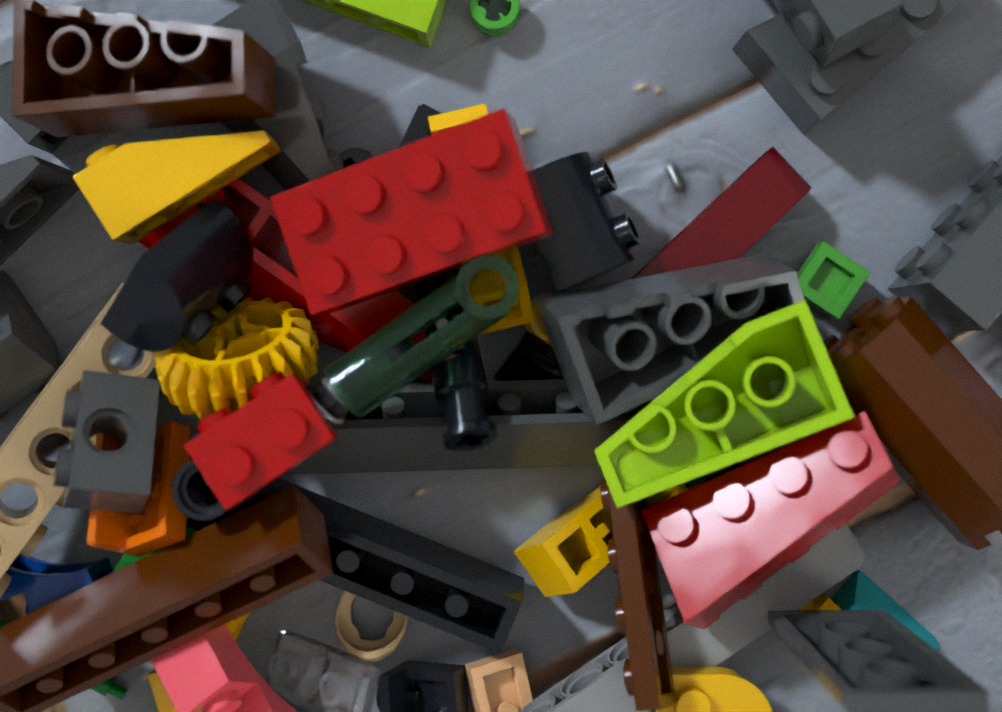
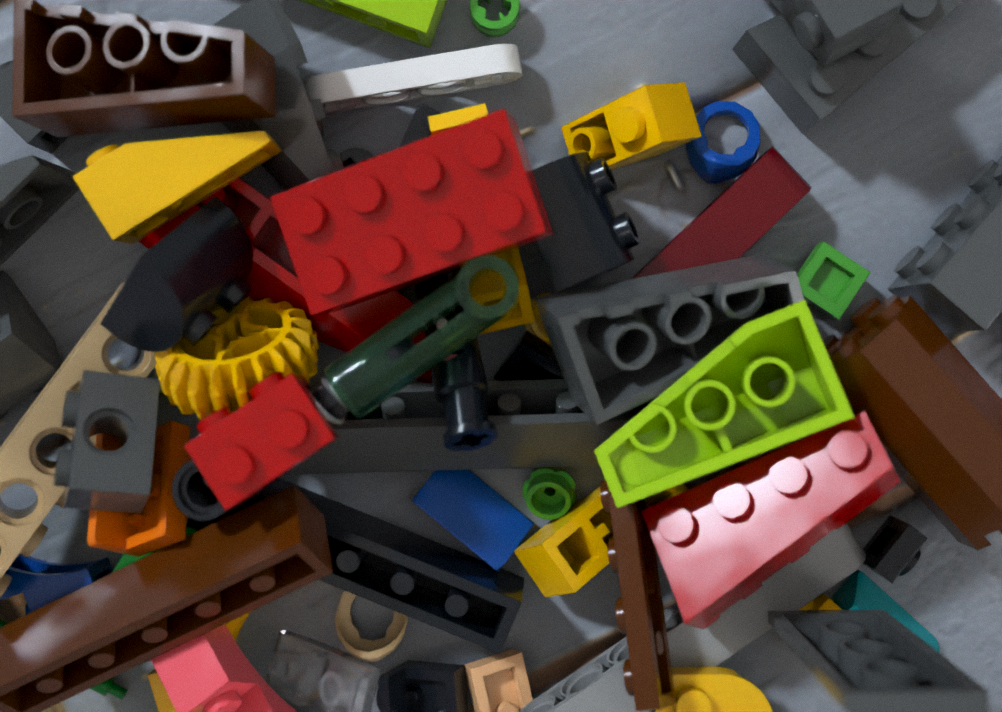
(415, 78): none -> white beam
(474, 514): none -> blue slope
(546, 503): none -> bright green plate
(635, 126): none -> yellow slope
(718, 167): none -> blue piece
(894, 549): none -> black plate

